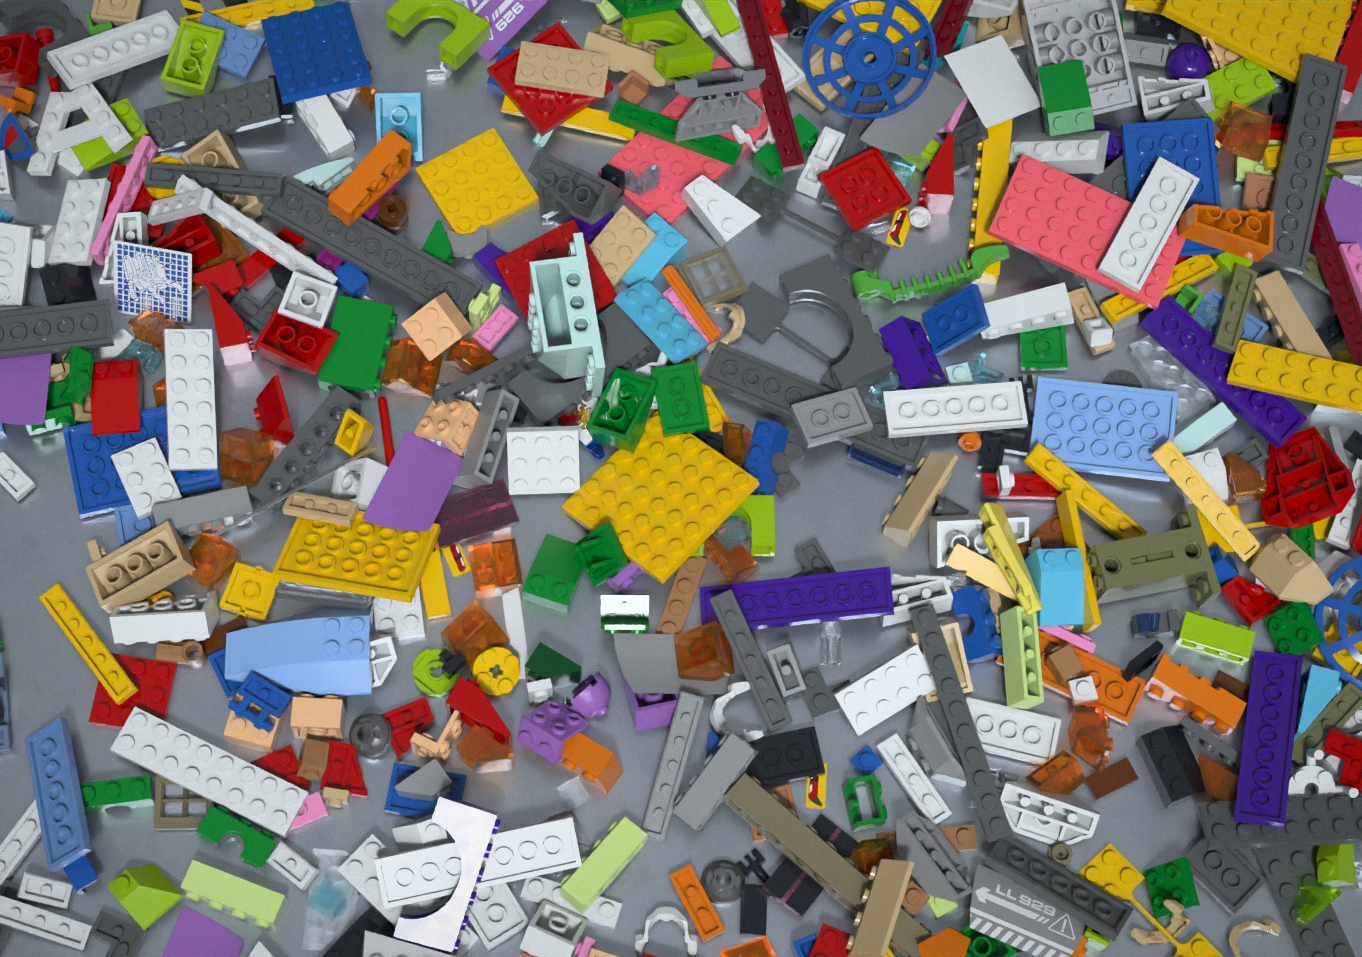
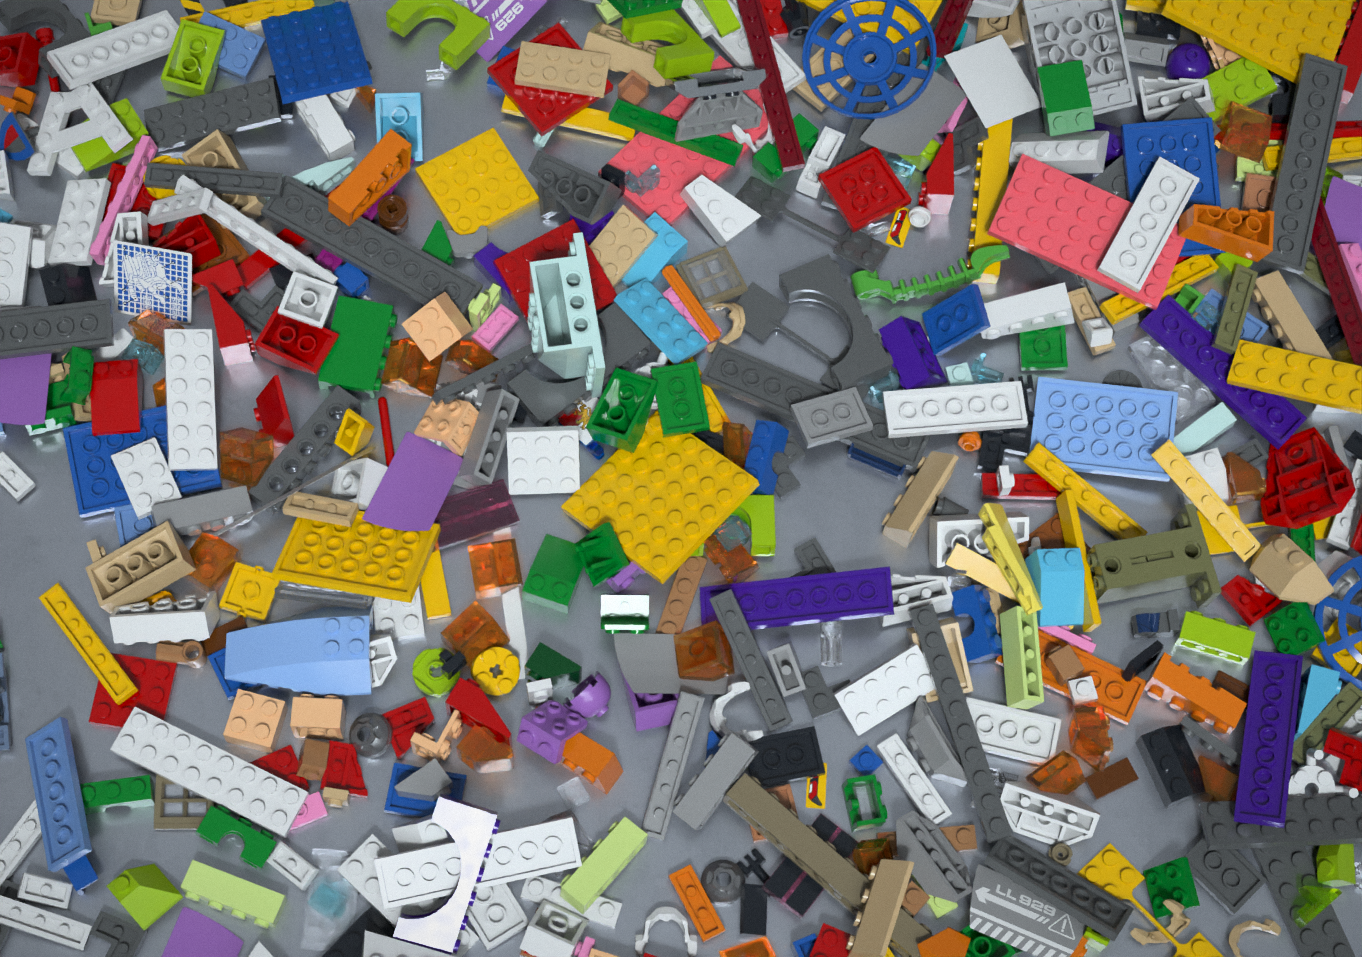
(264, 695): blue plate -> none
(456, 560): yellow sticker -> none
(1223, 564): blue panel -> none

